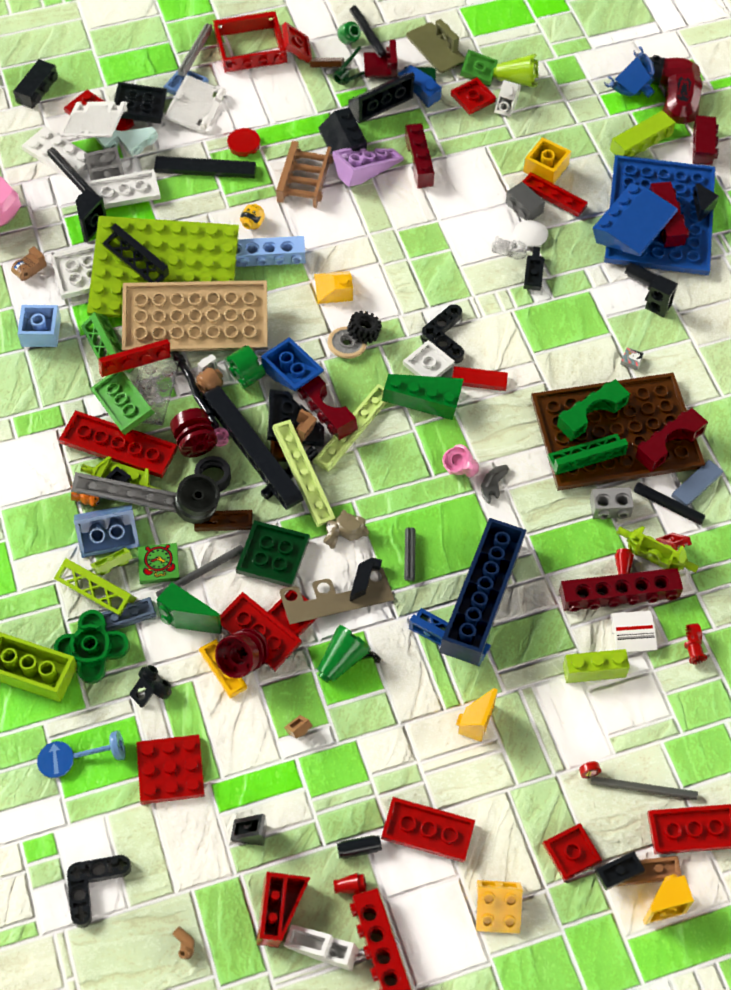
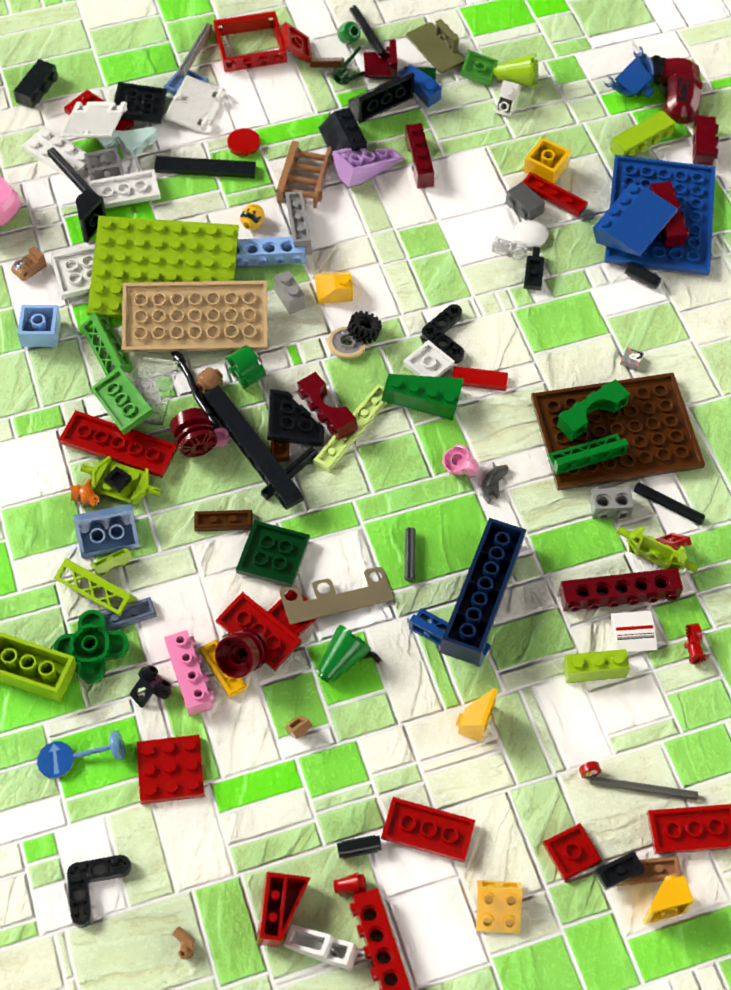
(124, 492): light grey tile -> none
(134, 358): red plate -> none
(139, 250): black fence -> none
(158, 563): bright green tile -> none
(186, 611): green slope -> none
(188, 672): none -> bright pink brick
(197, 498): pearl dark grey wheel -> none
(206, 568): dark grey piece -> none
(210, 361): white plate -> none
(217, 462): black tyre -> none
(249, 830): black slope -> none
(289, 292): none -> light grey brick
(290, 365): blue slope -> none
(298, 220): none -> light grey fence
(303, 473): yellowish green plate -> none
(307, 423): medium nougat bracket -> none
(346, 526): dark tan animal -> none
(363, 576): black piece -> none
(473, 96): red plate -> none
(624, 560): red cone -> none
(661, 295): black brick -> none
(687, 426): dark red arch -> none
(697, 483): sand blue tile -> none
(704, 201): black slope -> none

